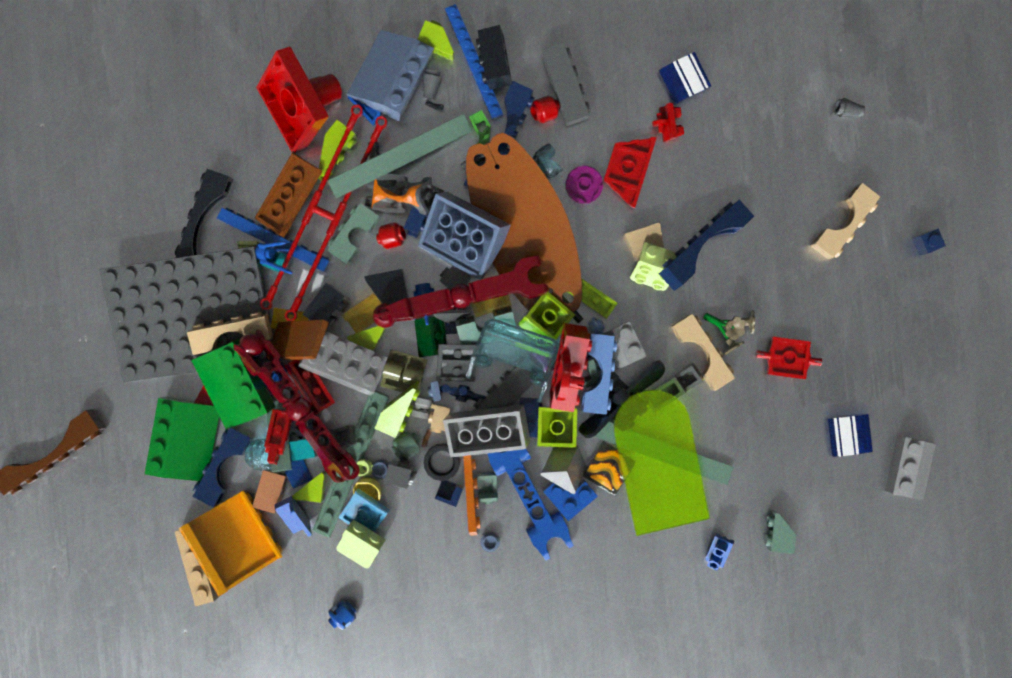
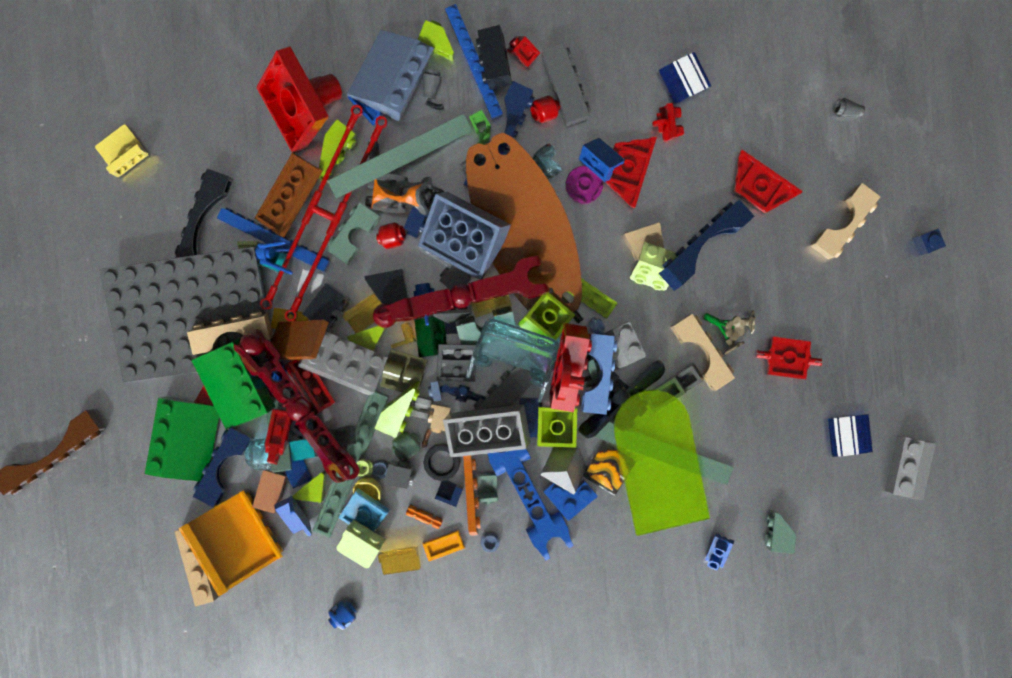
(121, 151): none -> light yellow bracket
(399, 560): none -> clear yellow panel
(408, 335): none -> clear yellow panel
(424, 516): none -> orange axle
(443, 545): none -> light orange tile
(523, 50): none -> red bracket
(600, 158): none -> blue panel
(761, 185): none -> red wing

